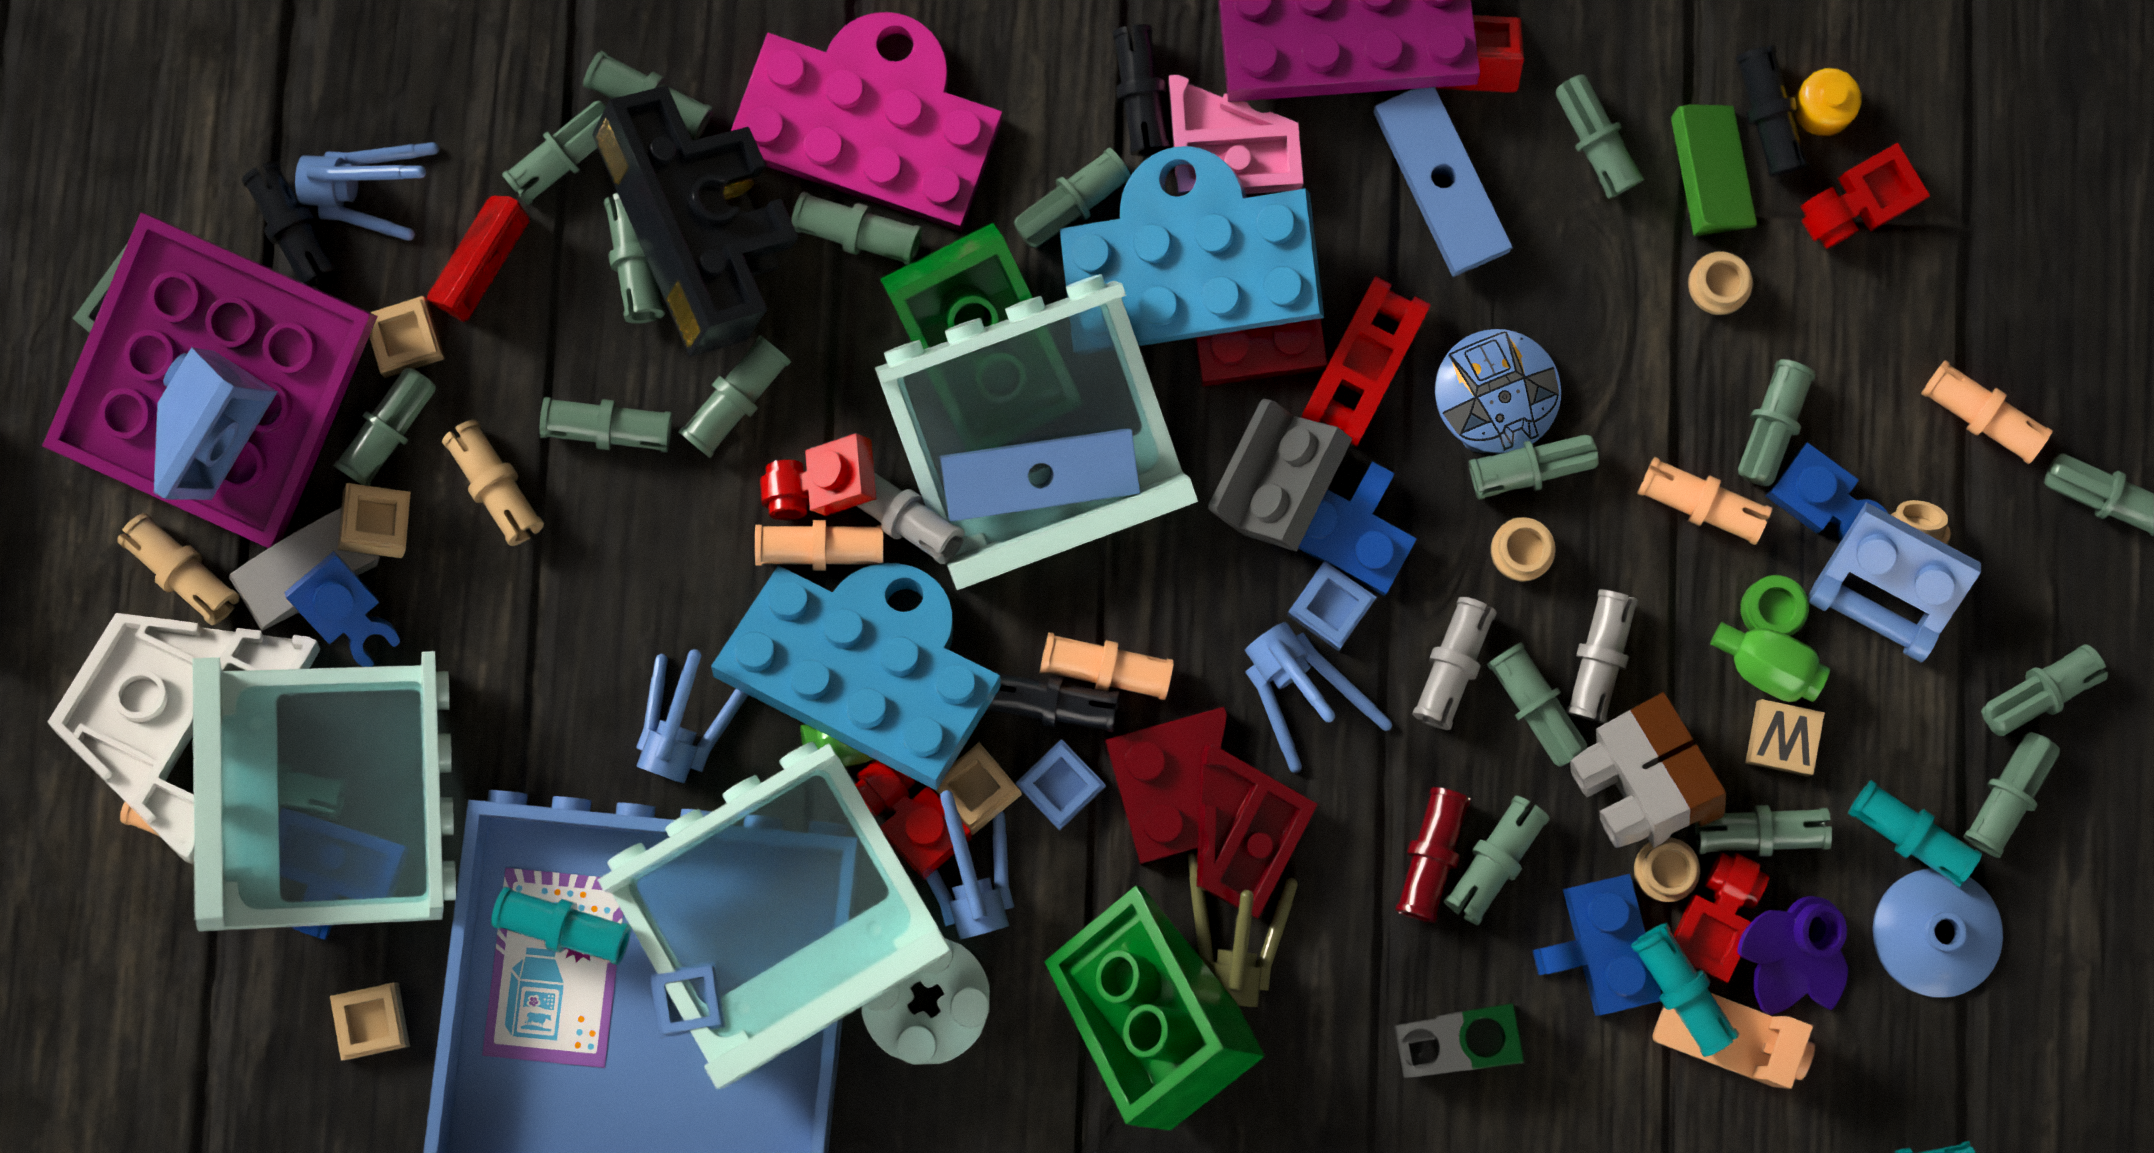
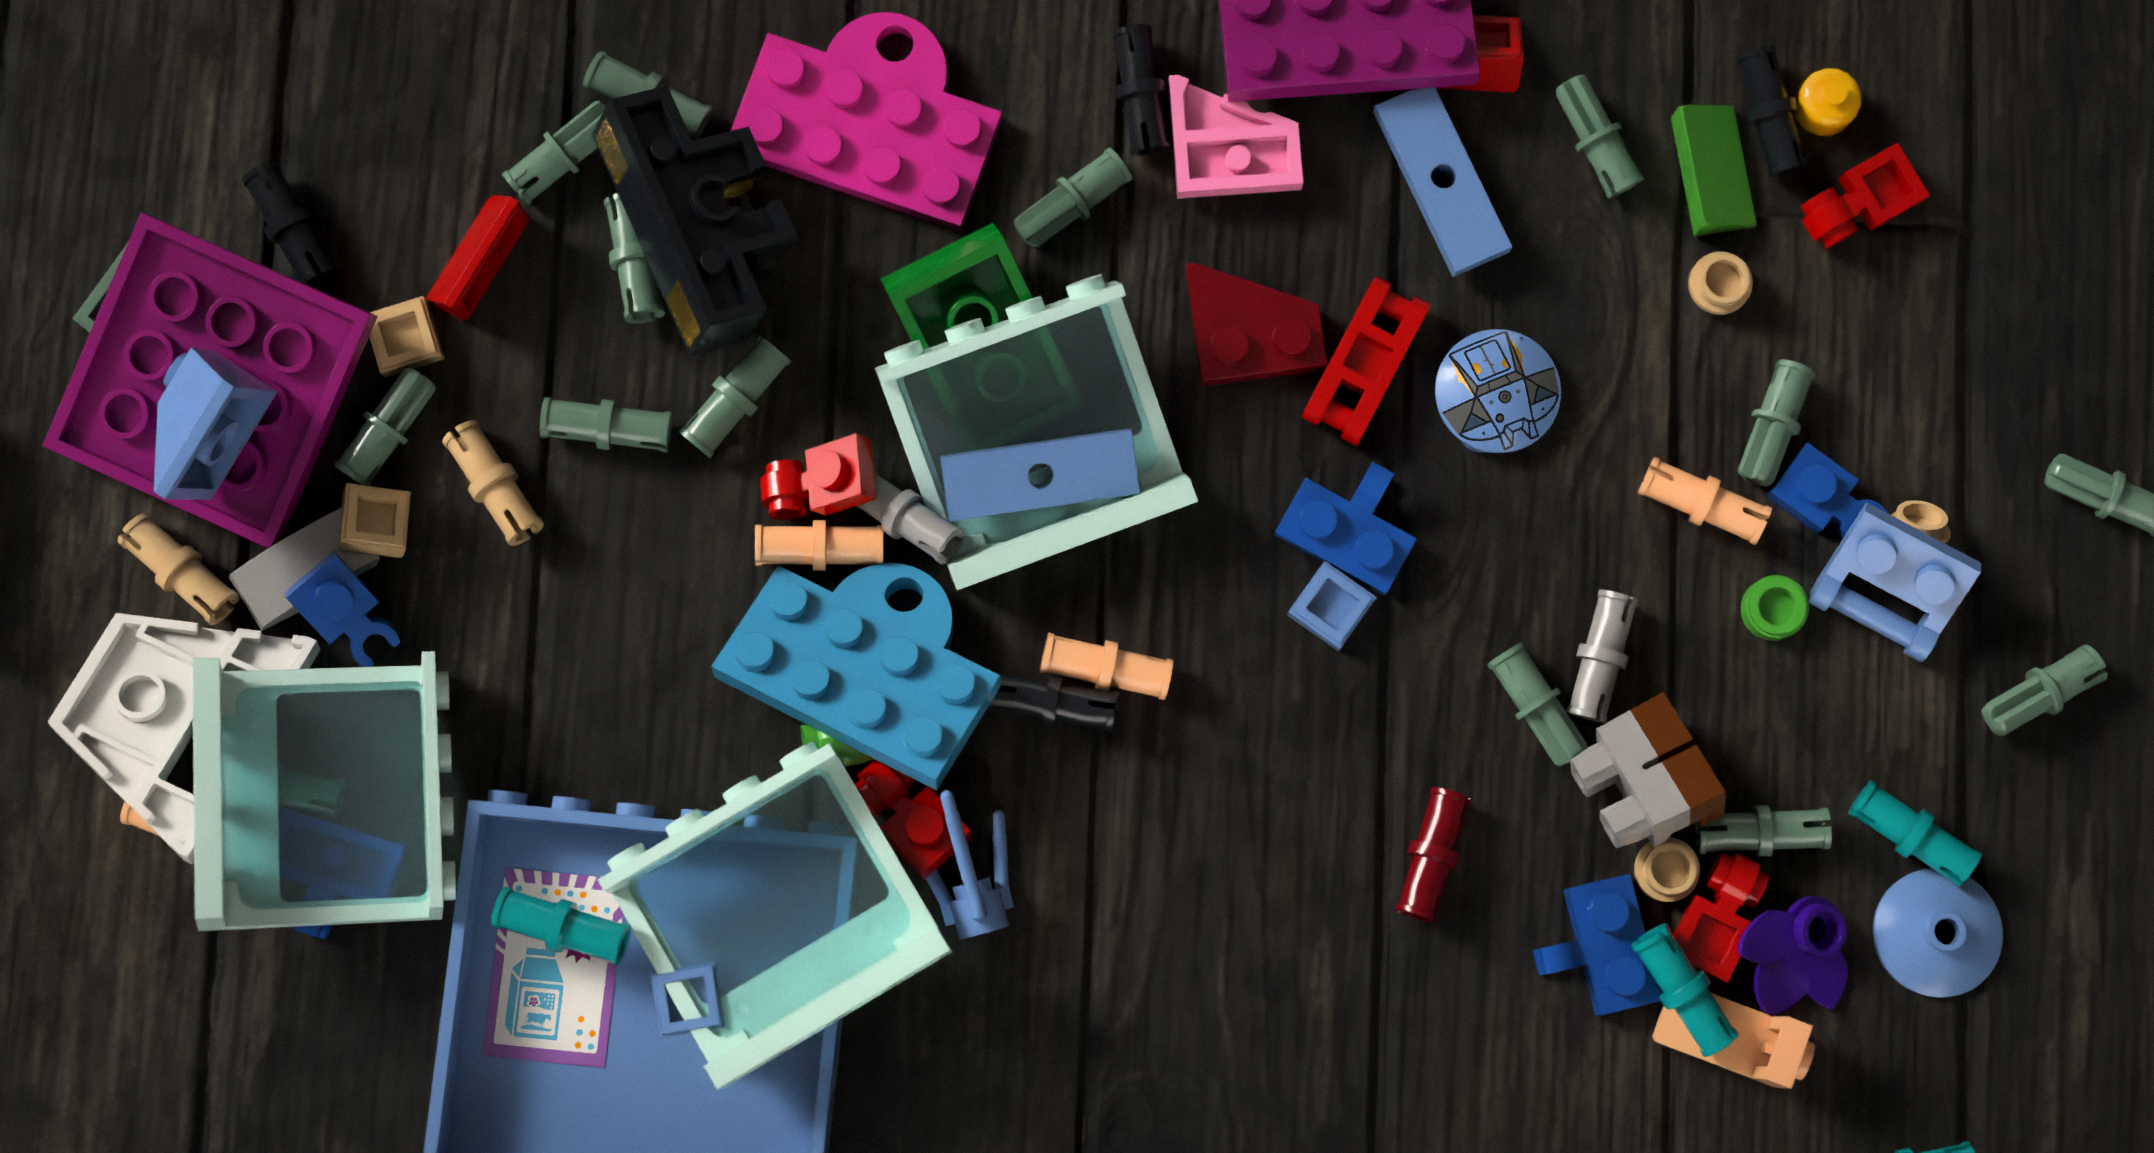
(334, 179): medium blue plant -> none
(369, 1021): tan tile -> none
(666, 745): medium blue plant -> none
(856, 228): sand green pin -> none
(942, 1037): light aqua plate -> none
(979, 788): tan tile -> none
(1060, 785): medium blue tile -> none
(1151, 1013): green slope -> none
(1161, 781): dark red wing -> none
(1201, 257): dark azure plate -> none
(1237, 967): olive plant -> none
(1245, 828): dark red wing -> none
(1278, 475): dark grey bracket -> none
(1283, 659): medium blue plant -> none
(1454, 663): light grey pin -> none
(1460, 1041): leg -> none
(1496, 860): sand green pin -> none
(1523, 549): tan plate -> none
(1532, 465): sand green axle -> none
(1774, 662): bright green plant -> none
(1785, 738): tan tile -> none
(1987, 412): light nougat pin -> none
(2012, 794): sand green axle -> none

